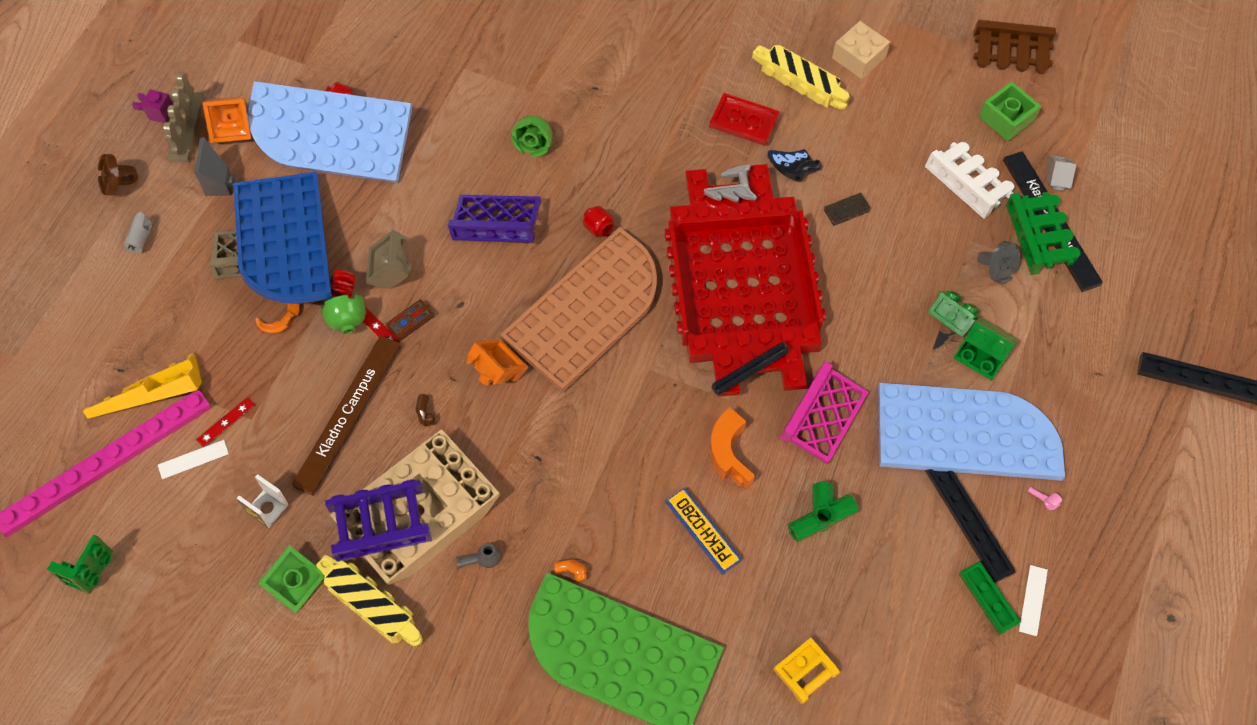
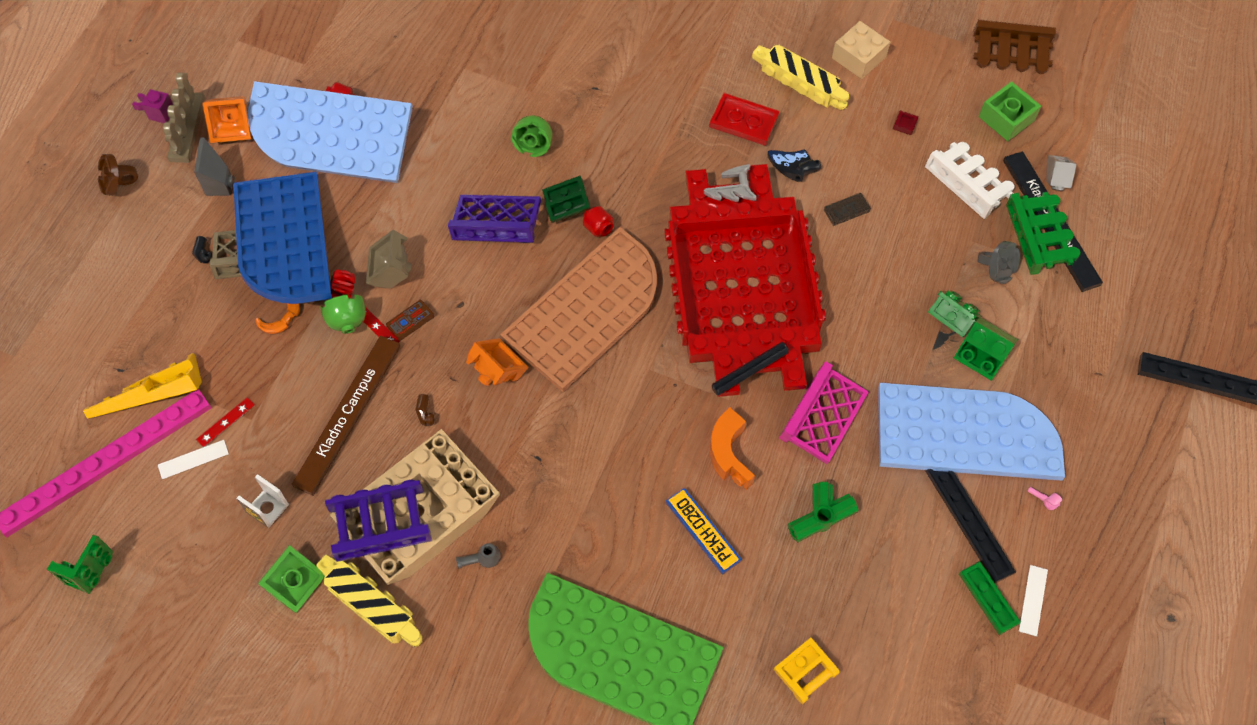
(137, 233): light grey hinge -> none
(199, 250): none -> black arm
(566, 199): none -> dark green slope
(573, 566): orange arm -> none
(905, 122): none -> dark red tile

